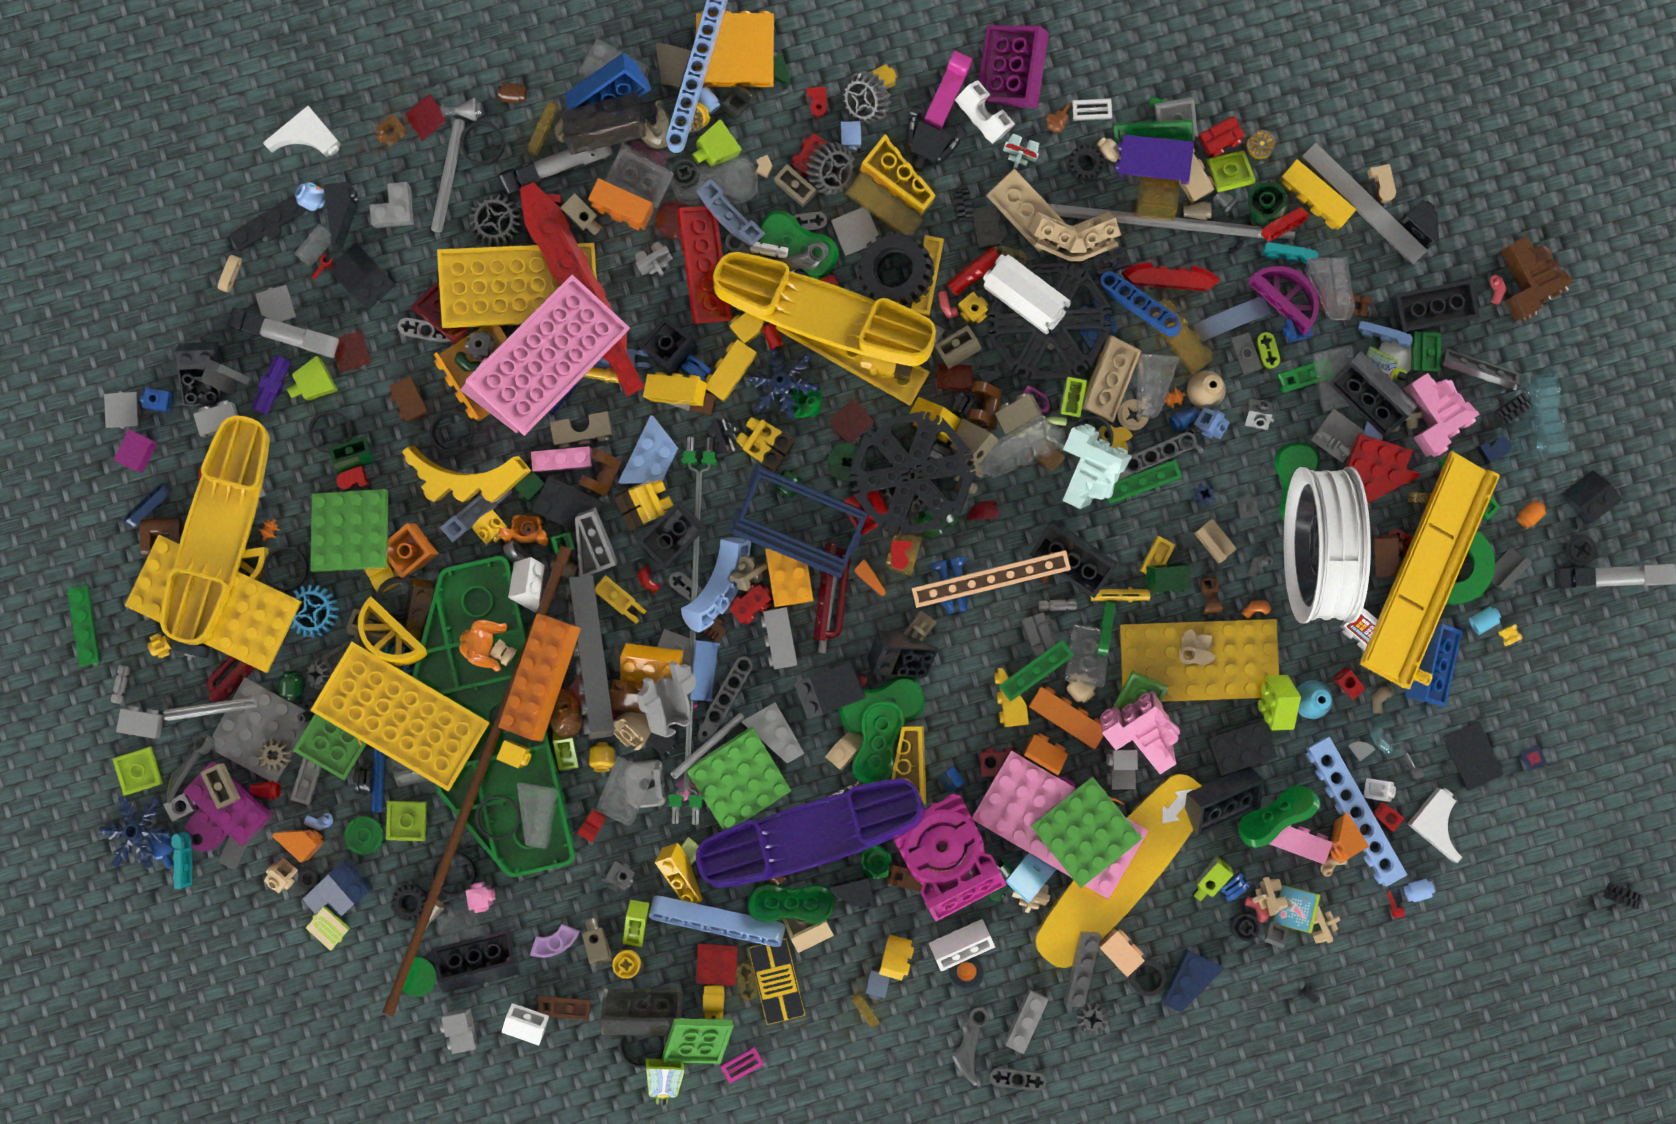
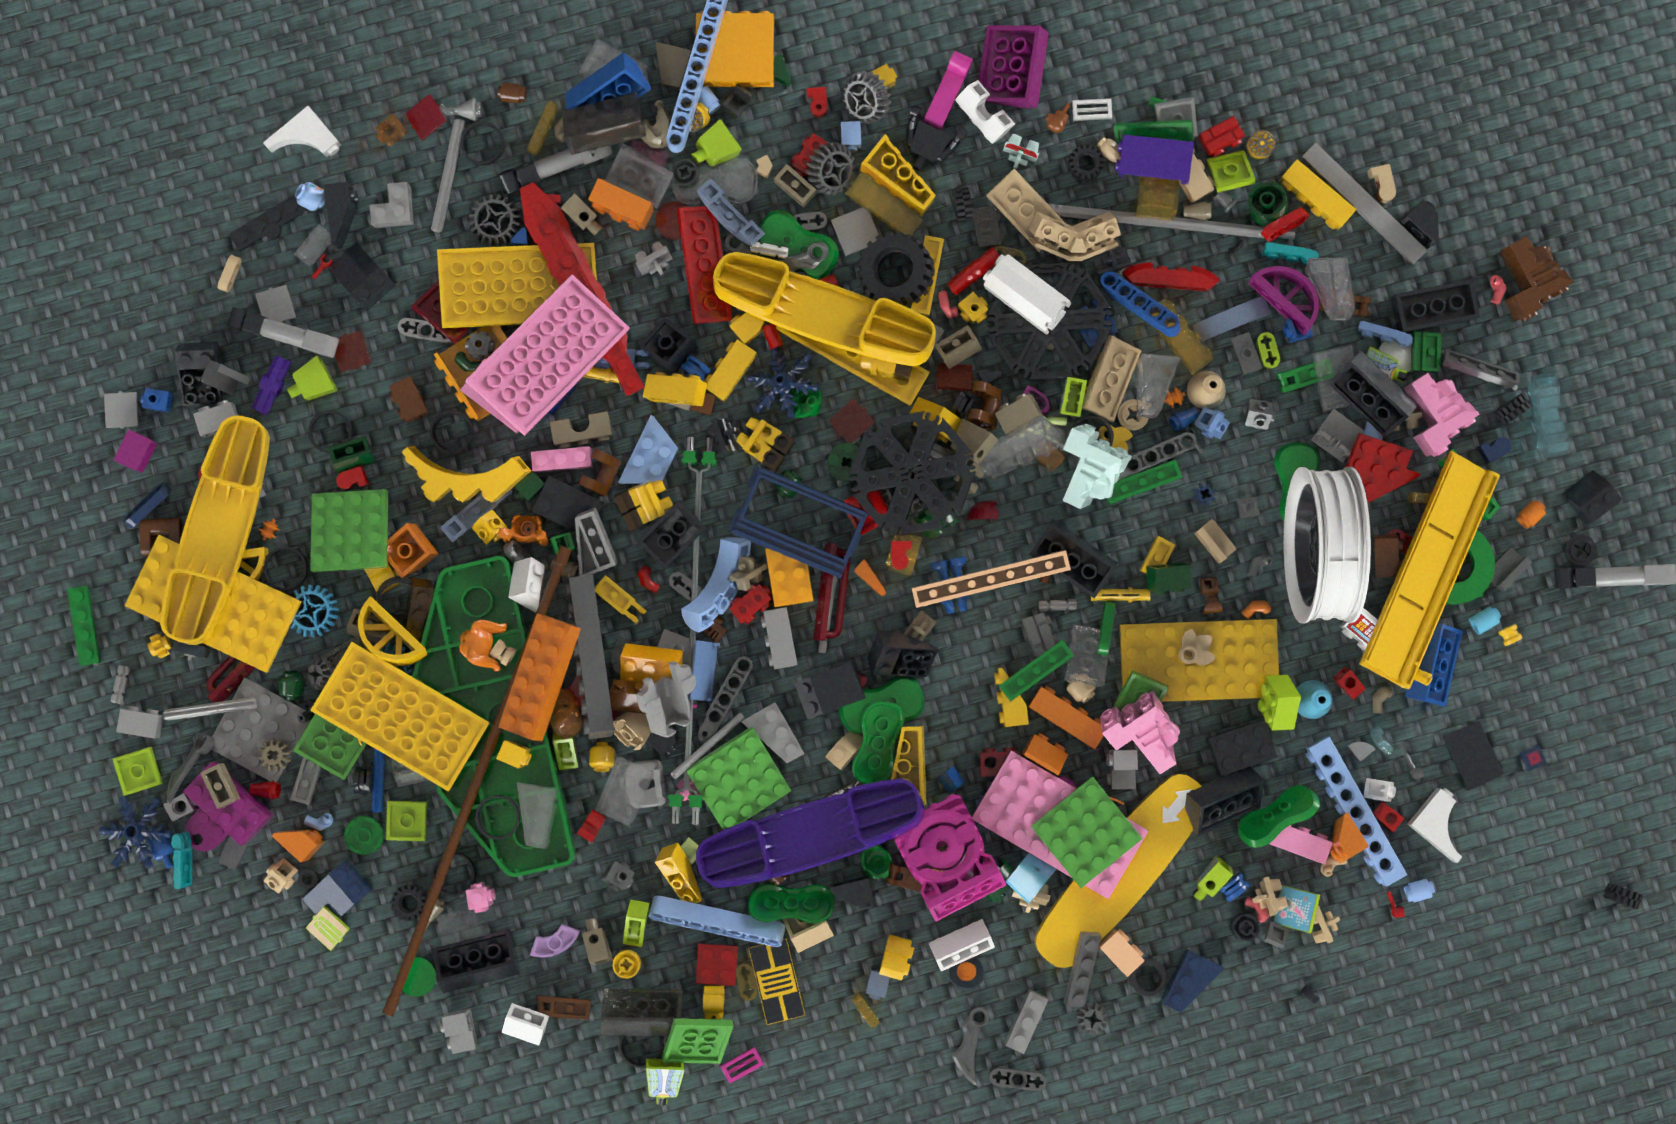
(521, 238): none -> blue slope

